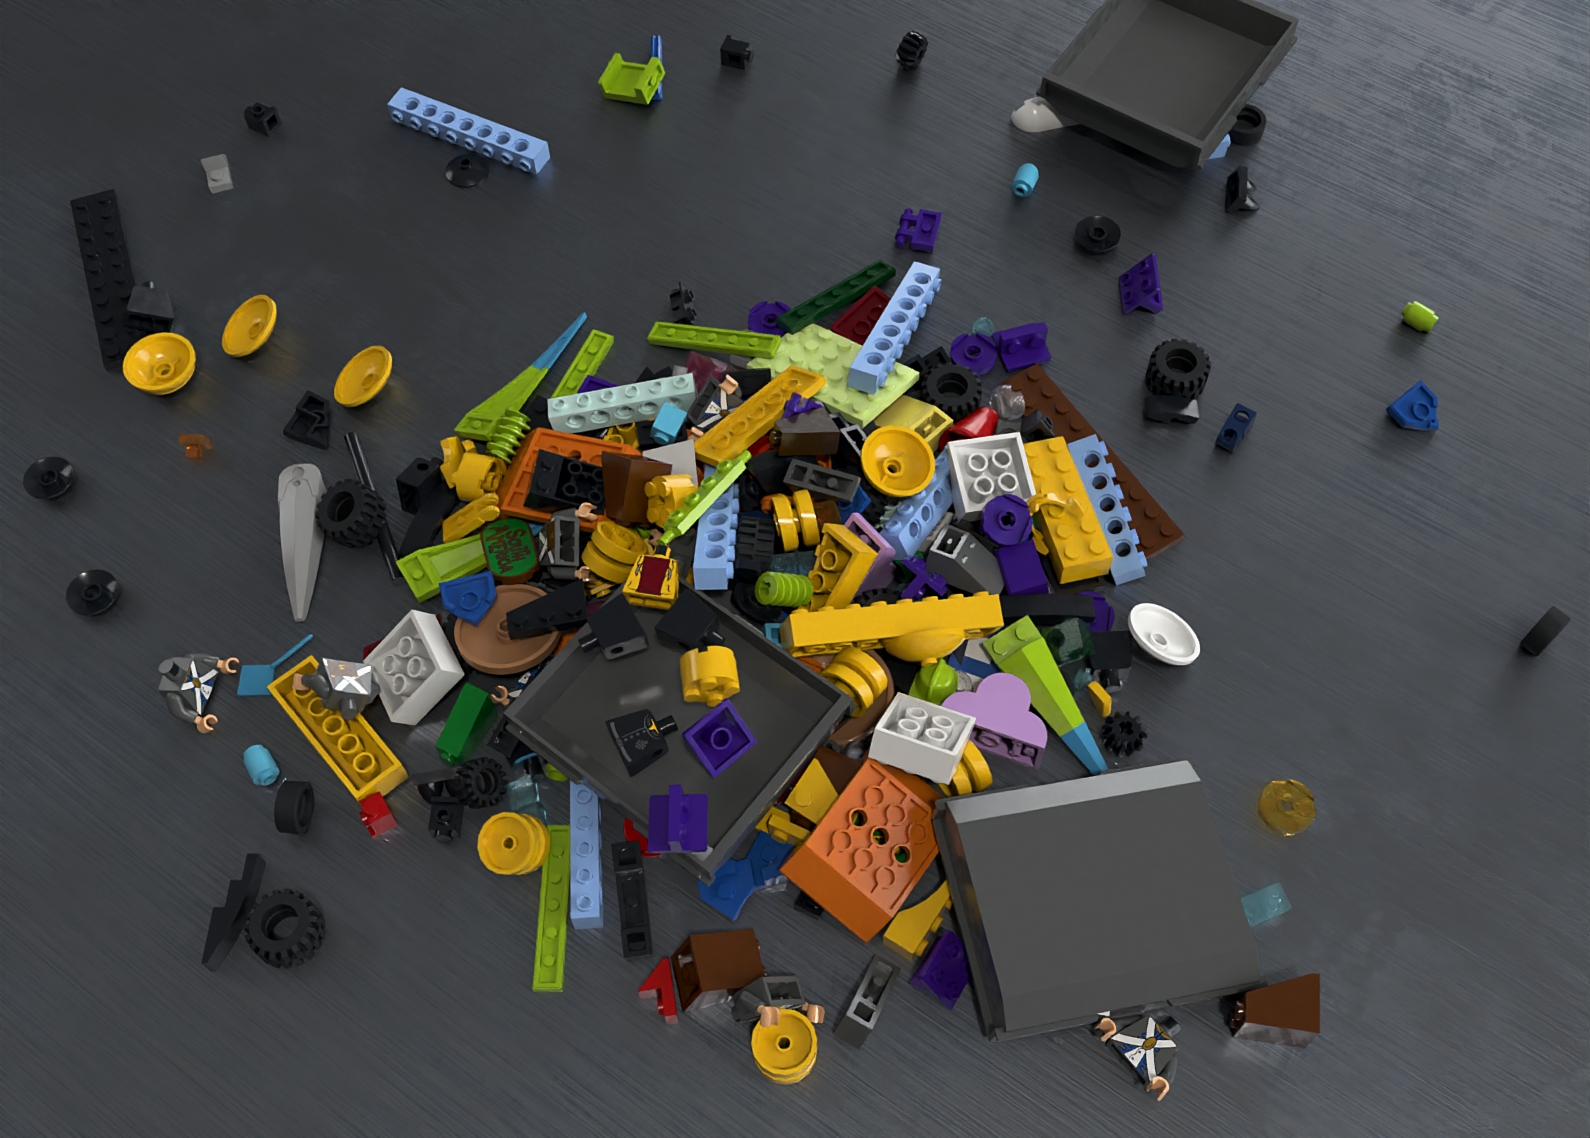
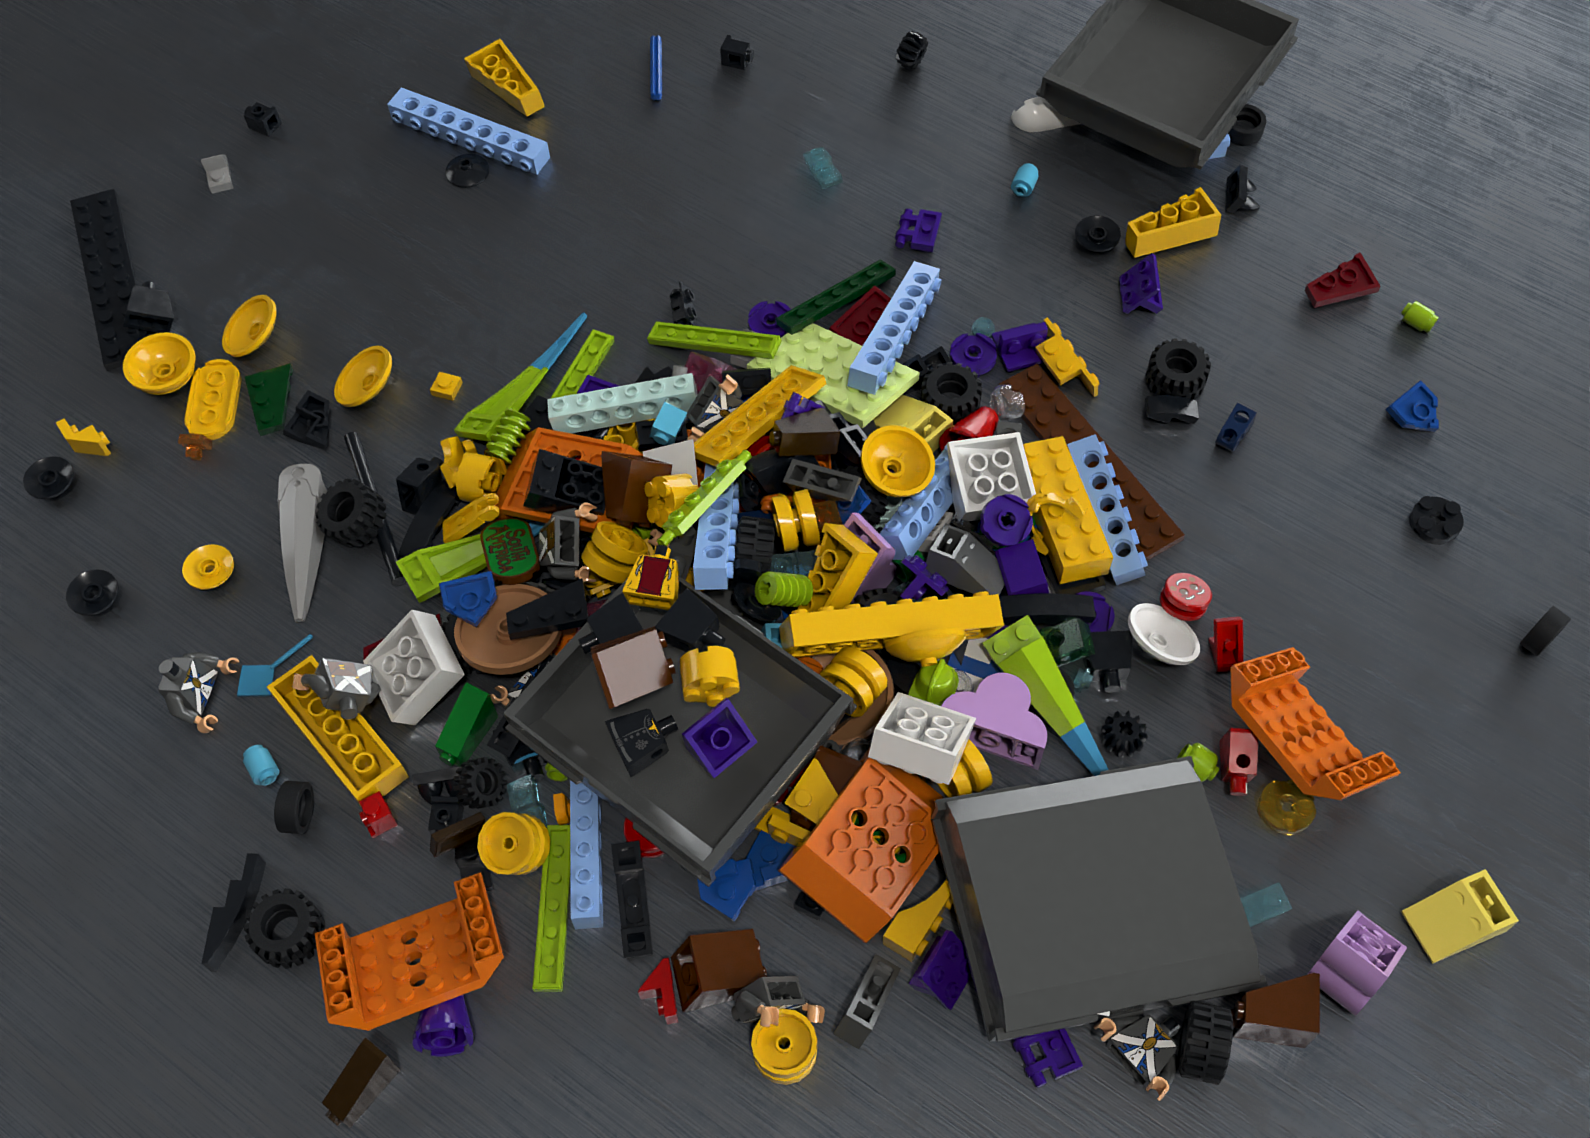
(86, 440): none -> yellow slope
(202, 560): none -> yellow dish
(213, 399): none -> yellow tile
(268, 397): none -> dark green wing
(359, 1084): none -> dark brown slope
(371, 977): none -> orange slope
(443, 1028): none -> dark purple cone
(446, 386): none -> yellow plate
(456, 834): none -> dark brown tile
(469, 863): none -> black slope
(504, 76): none -> yellow wedge
(561, 808): none -> light orange tile
(631, 80): lime panel -> none
(632, 665): none -> slope
(678, 822): dark purple bracket -> none
(822, 168): none -> clear light blue slope
(1038, 425): black brick -> none
(1058, 1054): none -> dark purple plate
(1062, 361): none -> yellow bracket
(1100, 698): yellow tile -> none
(1174, 225): none -> yellow wedge
(1185, 596): none -> red head
(1203, 759): none -> lime head
(1205, 1042): none -> black tyre
(1227, 643): none -> red slope
(1238, 759): none -> red torso
(1300, 731): none -> orange slope
(1346, 282): none -> dark red wing
(1357, 963): none -> lavender brick
(1445, 510): none -> black plate
(1460, 916): none -> light yellow slope

